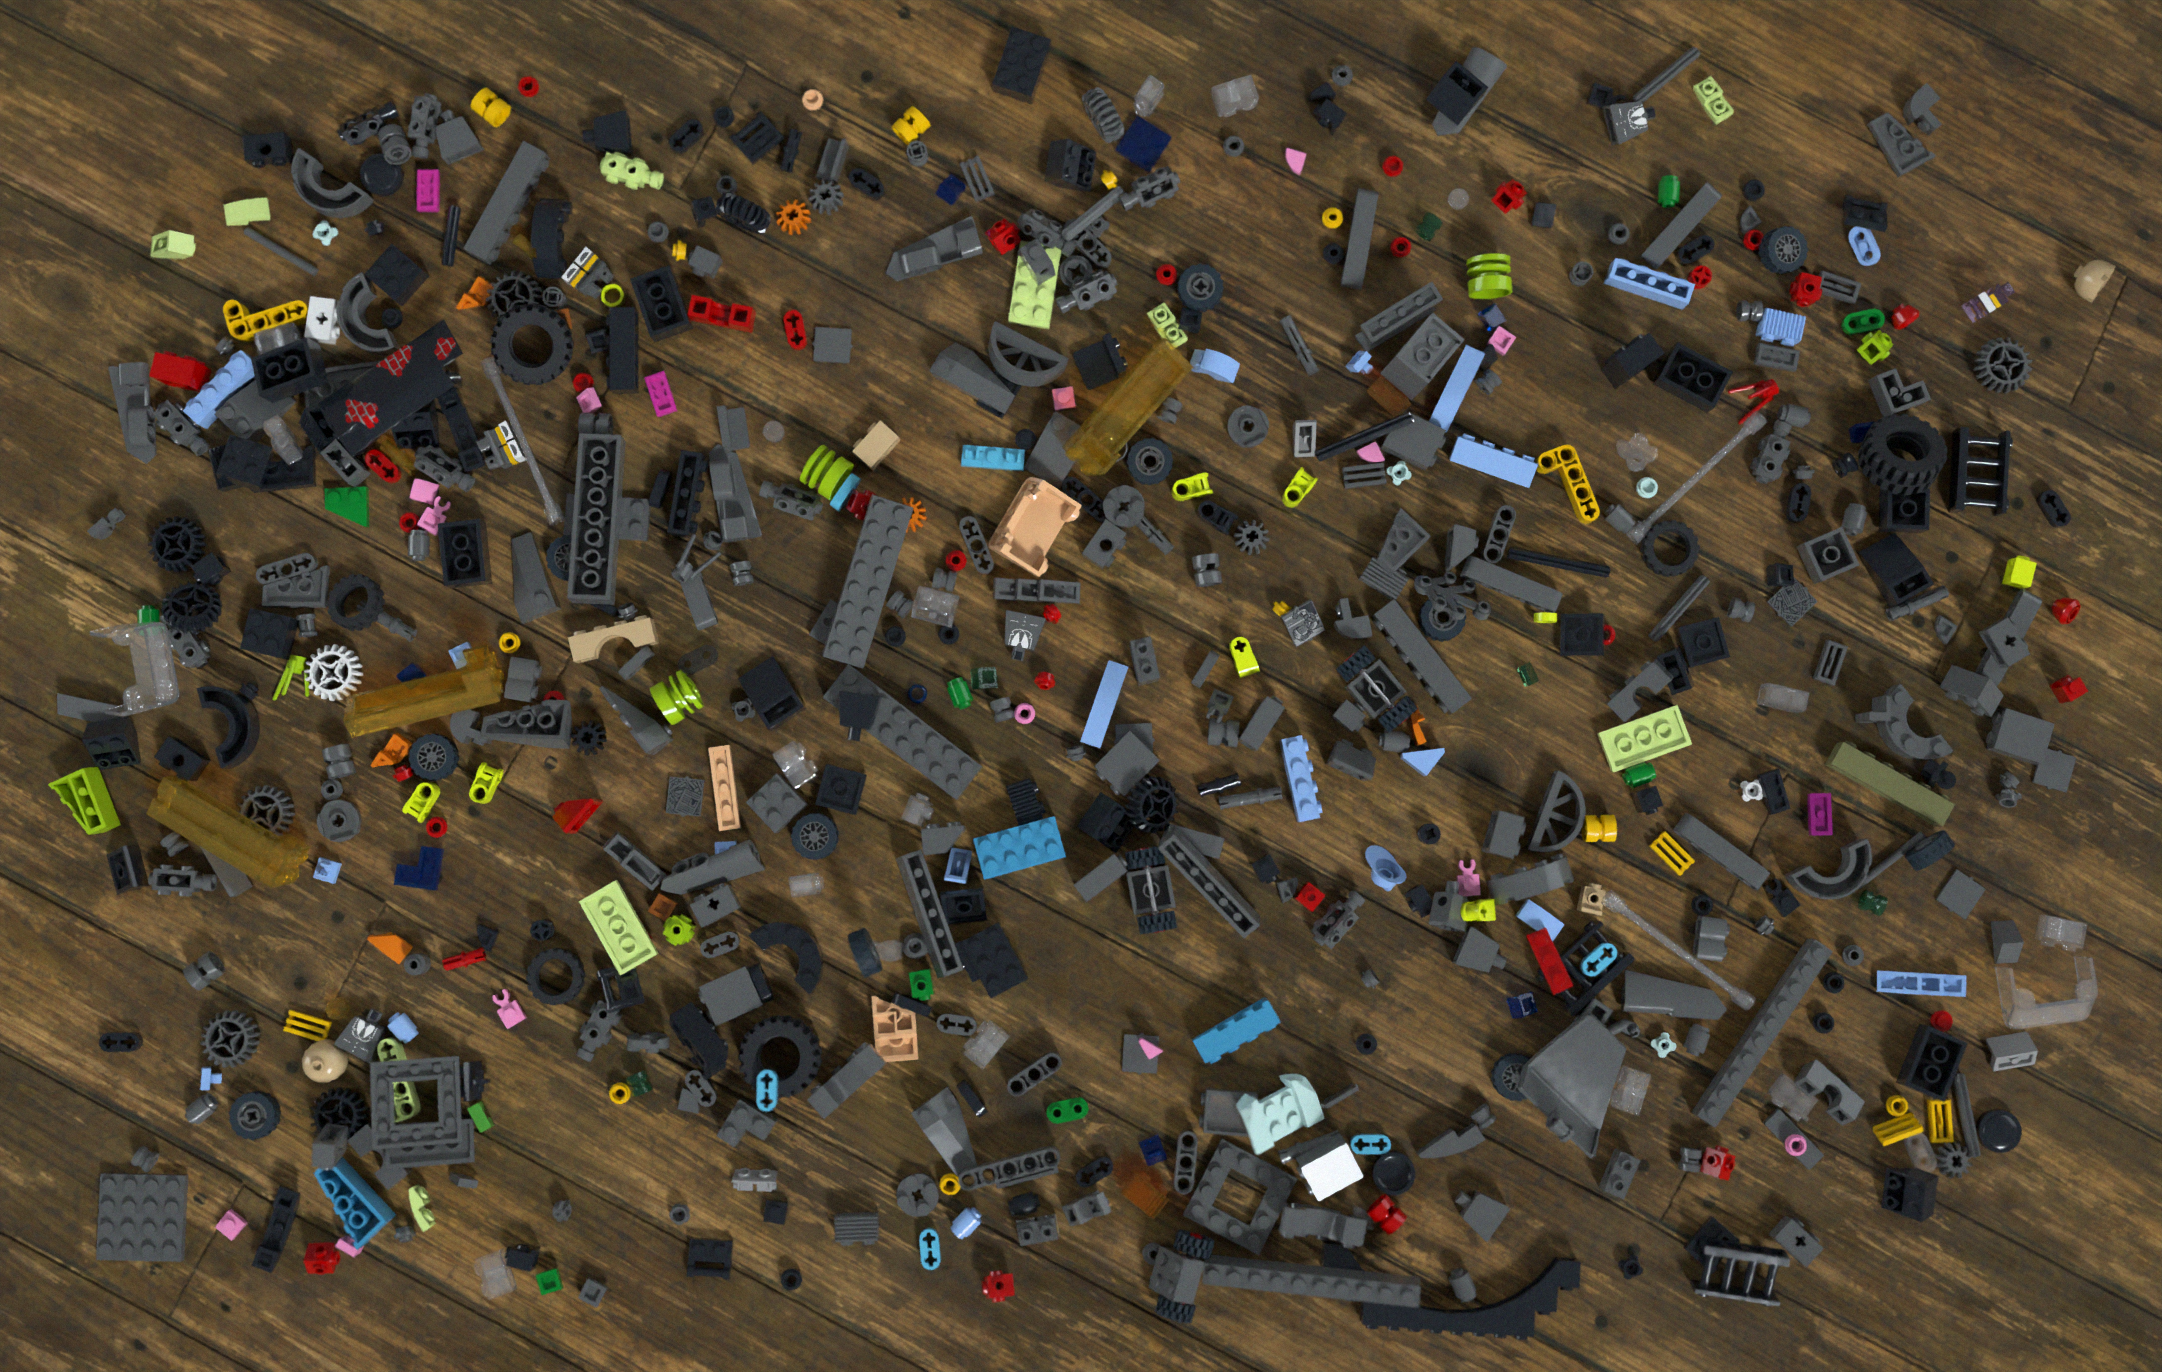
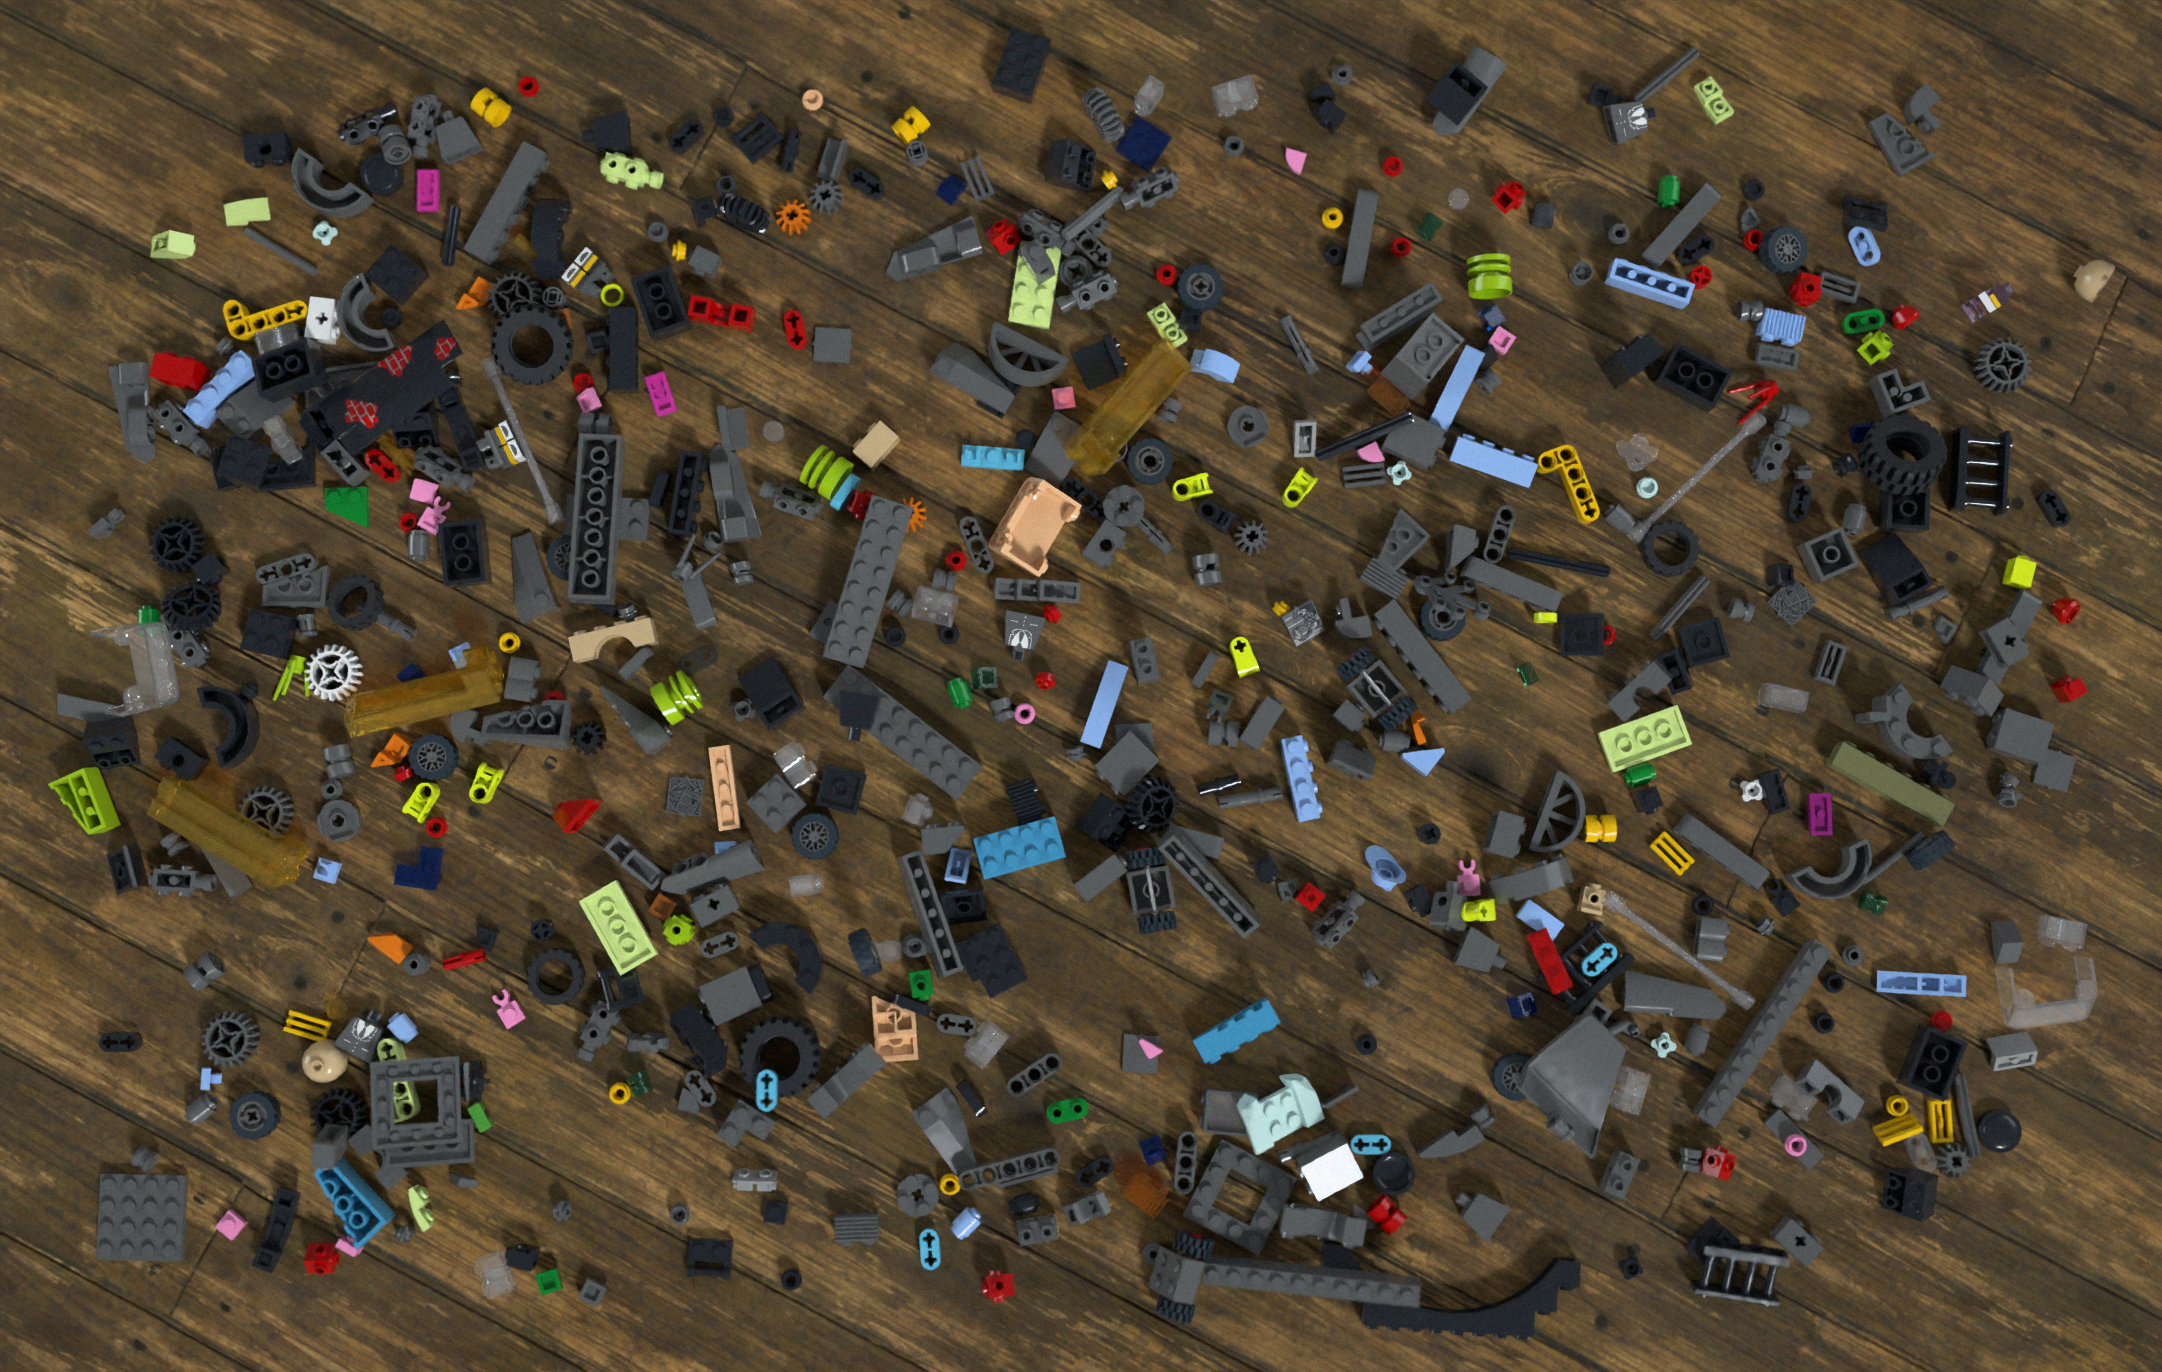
(374, 228): black plate -> none
(910, 693): clear blue piece -> none
(1462, 1284): dark grey brick -> none
(1960, 894): dark grey piece -> none

